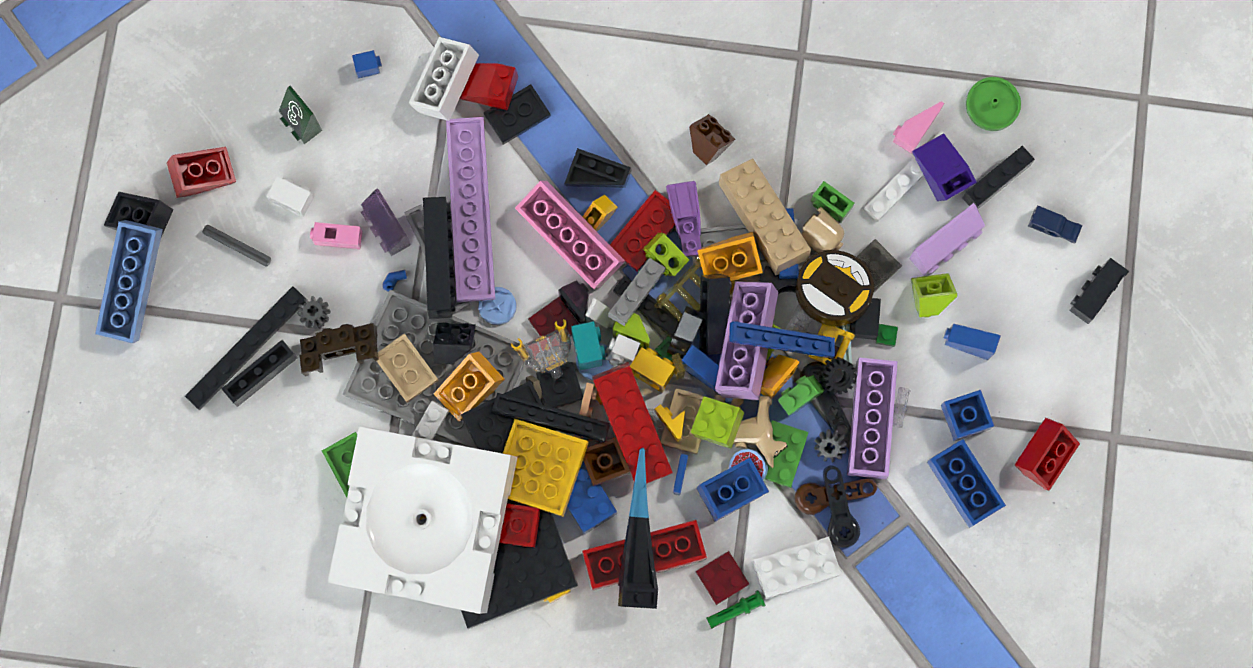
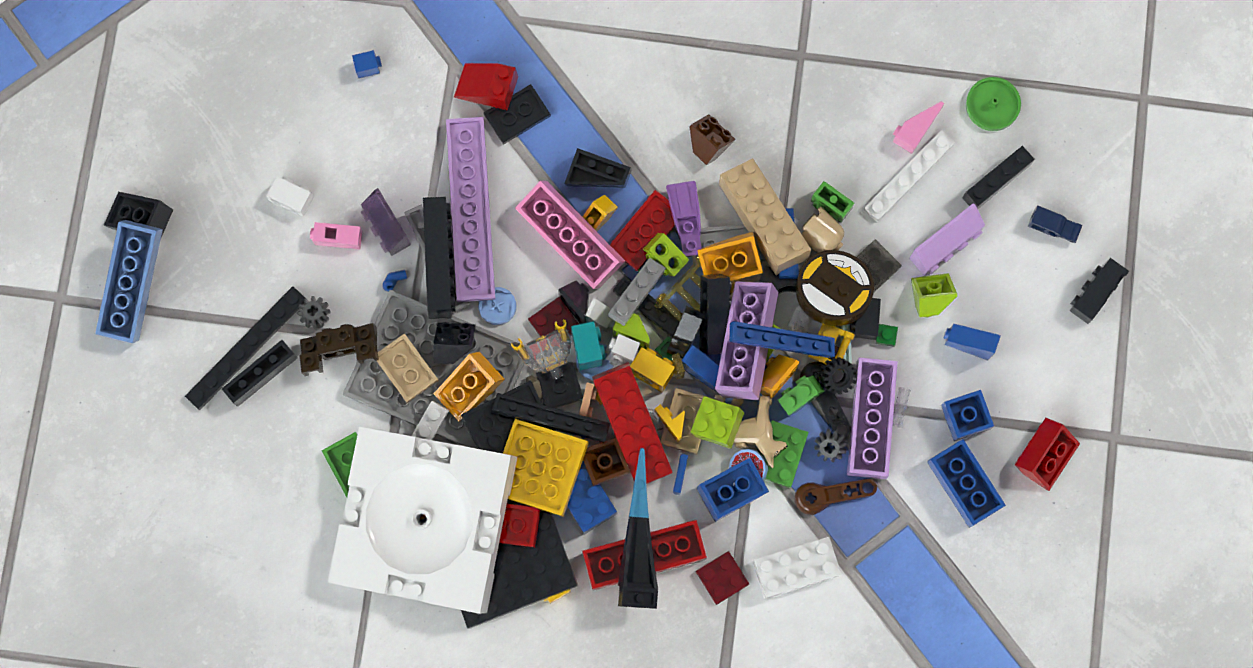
(200, 171): red slope -> none
(236, 245): dark grey axle -> none
(298, 117): dark green slope -> none
(444, 78): white brick -> none
(745, 606): green pin -> none
(840, 513): black beam -> none
(943, 168): dark purple slope -> none

